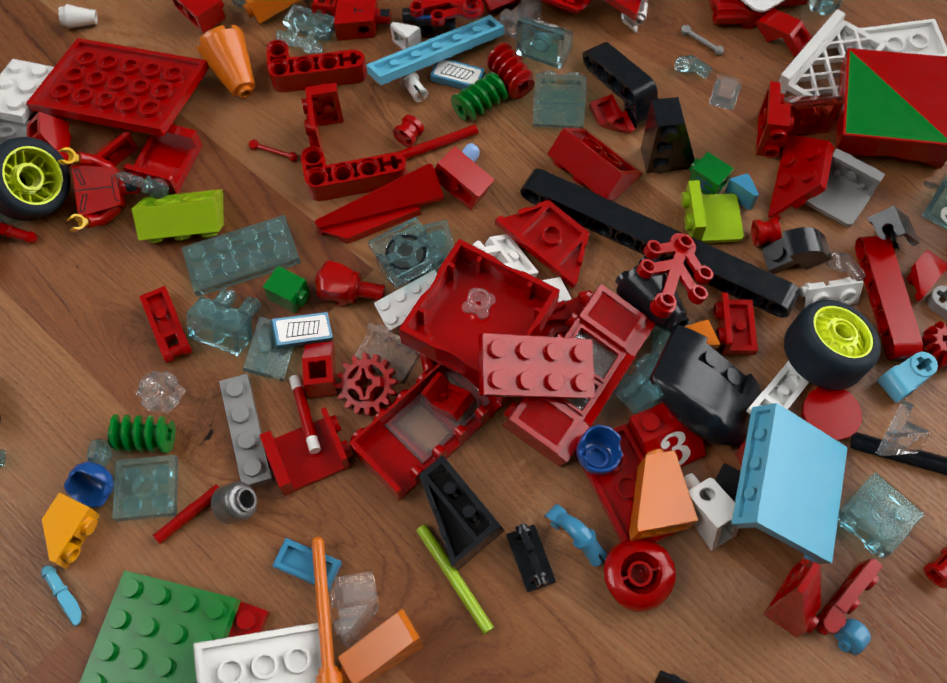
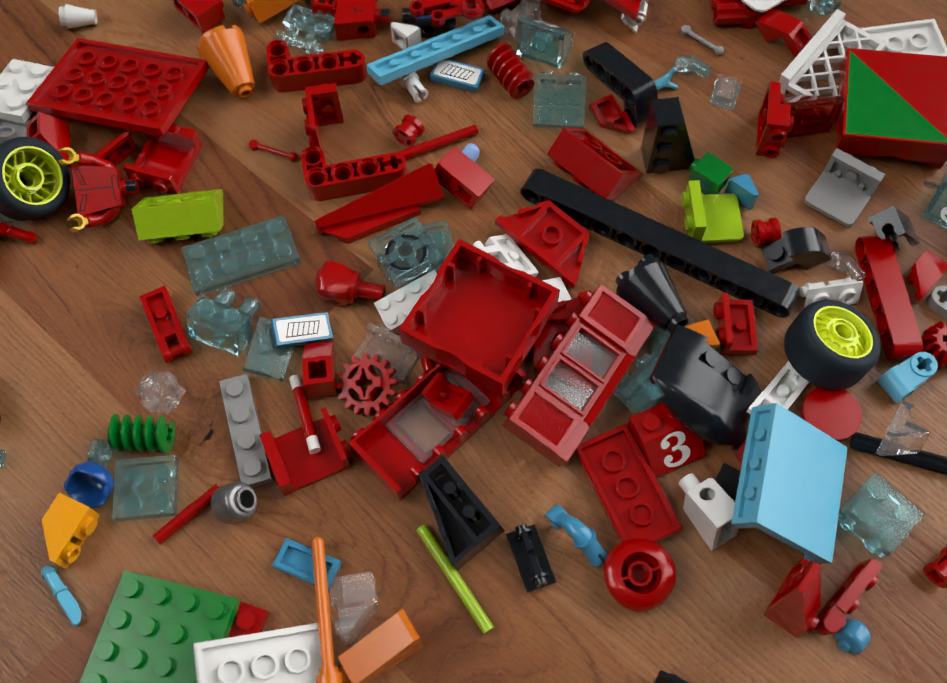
(156, 187): clear light blue bar -> none
(287, 289): green brick -> none
(475, 295): clear plate -> none
(479, 95): green piece -> none
(535, 367): plate -> none
(599, 450): blue hair -> none
(660, 497): orange slope -> none
(664, 81): none -> medium azure bar
(681, 248): red plant -> none
(801, 173): red wing -> none

